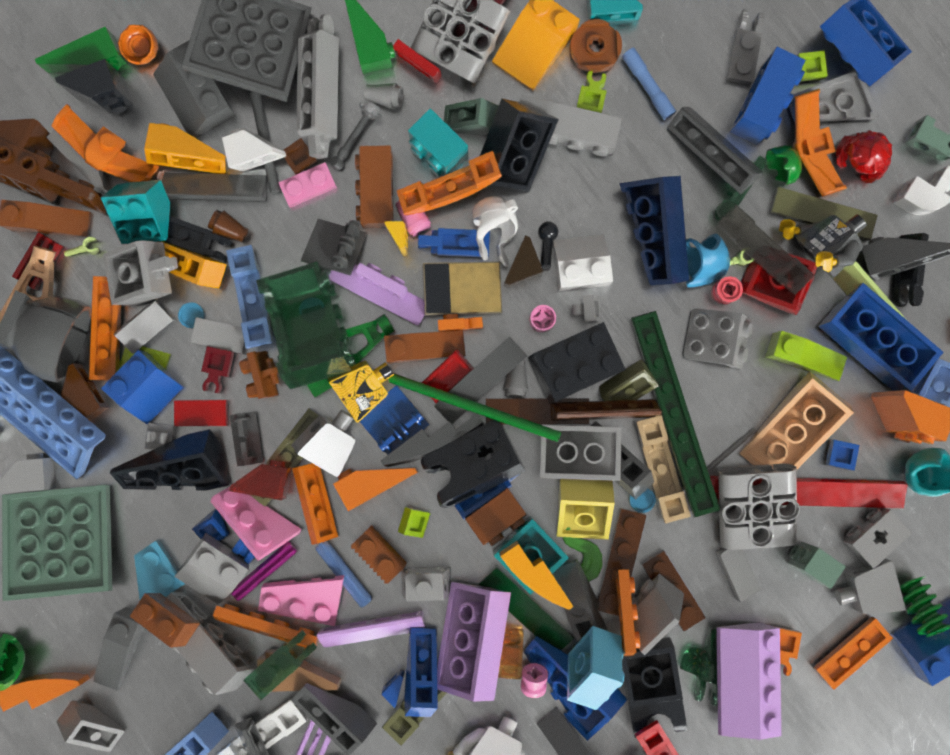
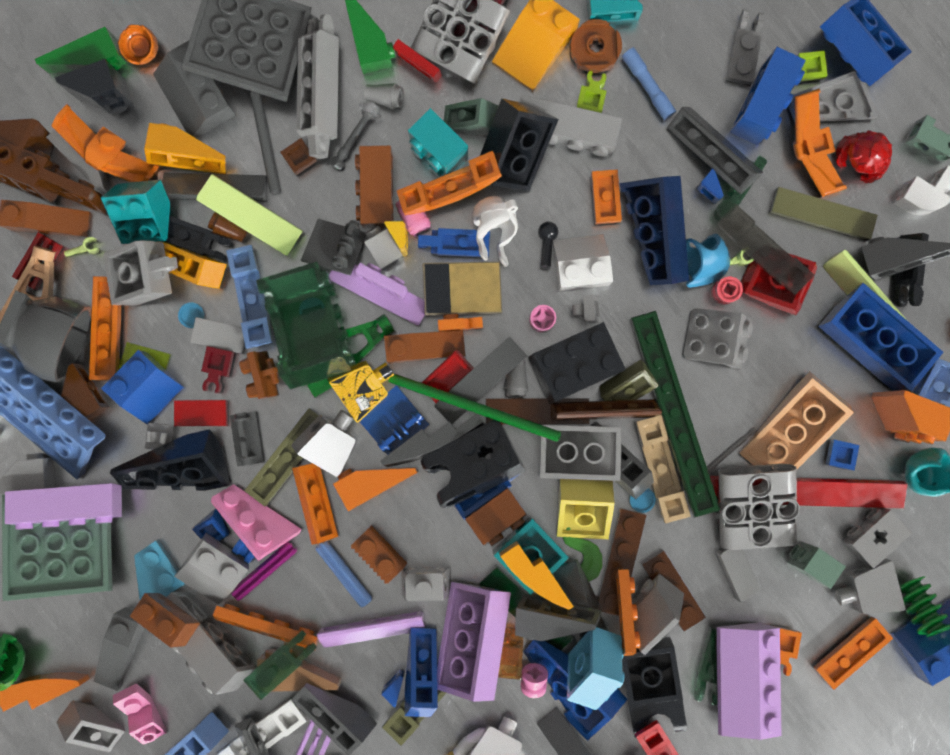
(63, 504): none -> lavender brick
(143, 326): light grey tile -> none
(143, 717): none -> bright pink slope
(249, 150): white slope -> none
(249, 214): none -> yellowish green slope
(266, 481): clear red slope -> none
(305, 600): bright pink wing -> none
(307, 185): bright pink plate -> none
(382, 246): none -> light grey brick
(413, 522): lime plate -> none
(525, 265): dark brown slope -> none
(544, 620): none -> dark grey slope
(606, 196): none -> orange plate
(696, 661): clear green tile -> none
(710, 187): none -> blue slope
(786, 162): green hair -> none
(805, 355): lime slope -> none
(828, 242): torso -> none

